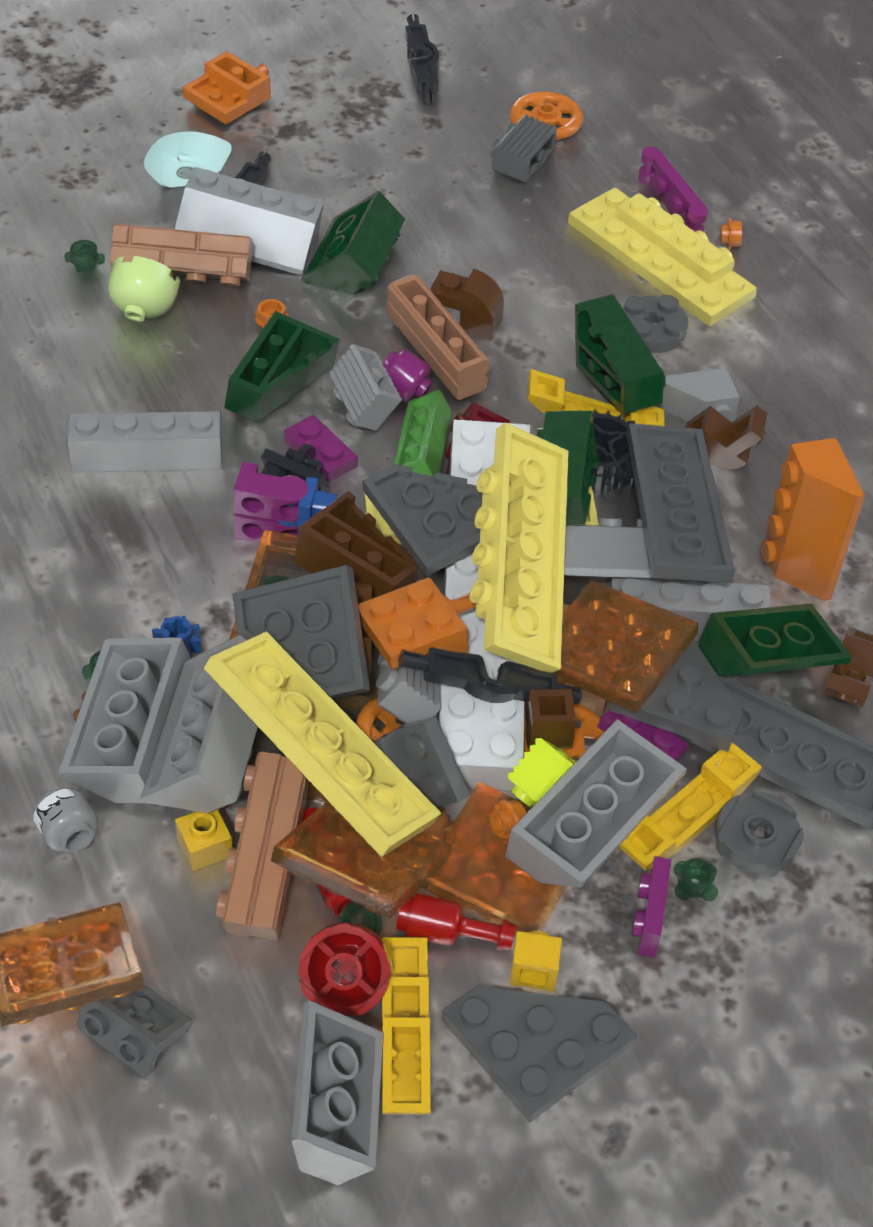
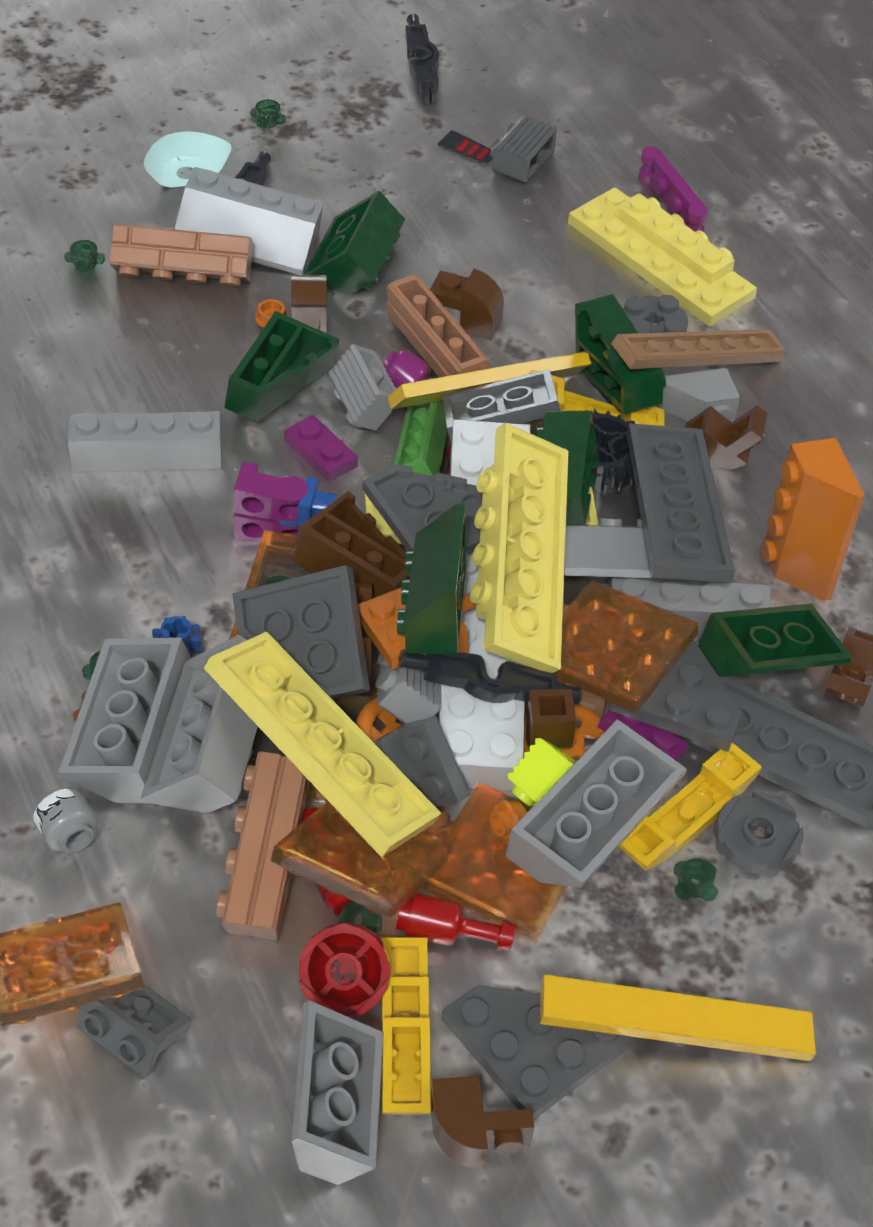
(142, 288): yellowish green cylinder -> none
(203, 838): yellow plate -> none
(229, 87): orange plate -> none
(267, 114): none -> clear green plate
(295, 463): black hips -> none
(309, 300): none -> reddish brown brick
(433, 389): none -> yellow tile
(435, 586): none -> dark green slope
(465, 146): none -> black sticker
(469, 1132): none -> reddish brown brick
(505, 401): none -> dark grey plate
(535, 960): yellow plate -> none
(549, 108): orange plate -> none
(649, 921): magenta plate -> none
(676, 1017): none -> yellow tile
(698, 348): none -> medium nougat tile
(731, 233): orange plate -> none

